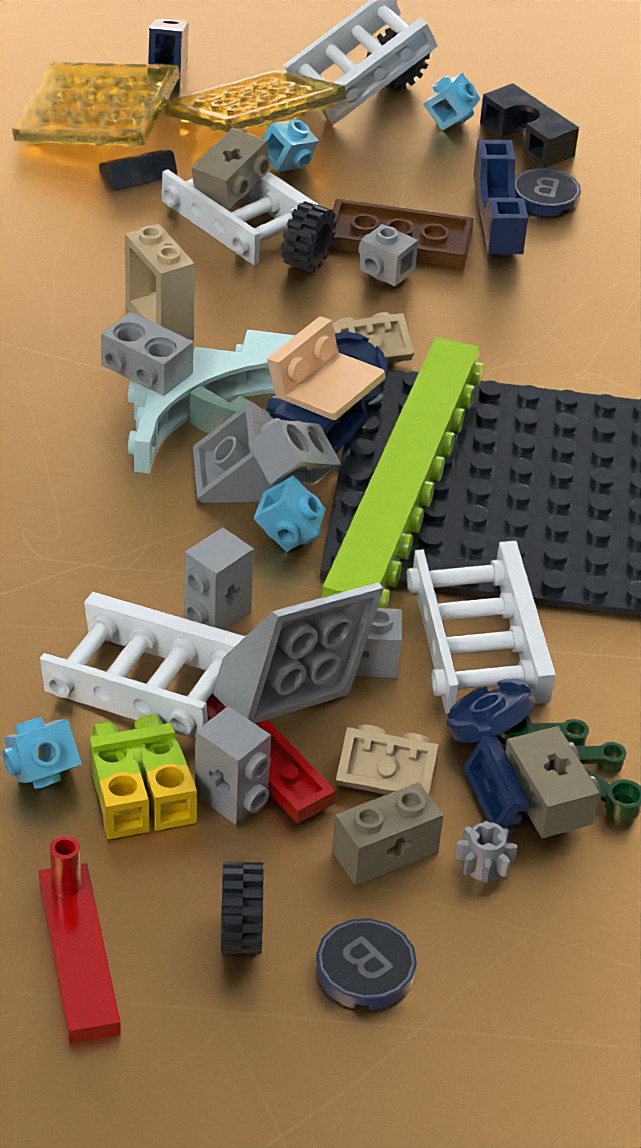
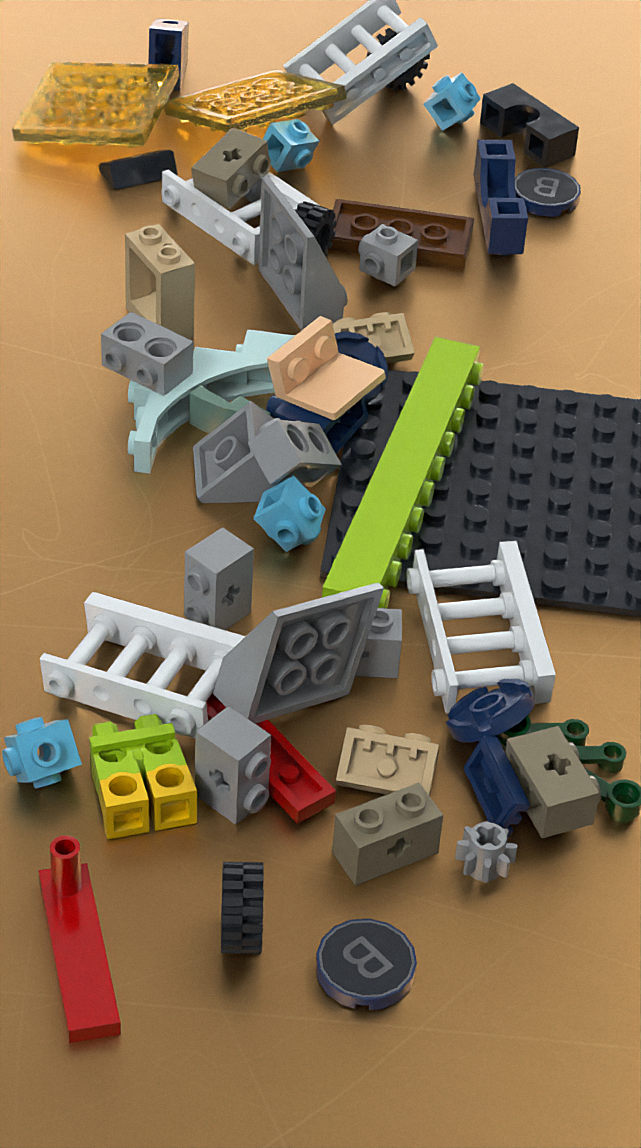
(295, 262): none -> light grey slope

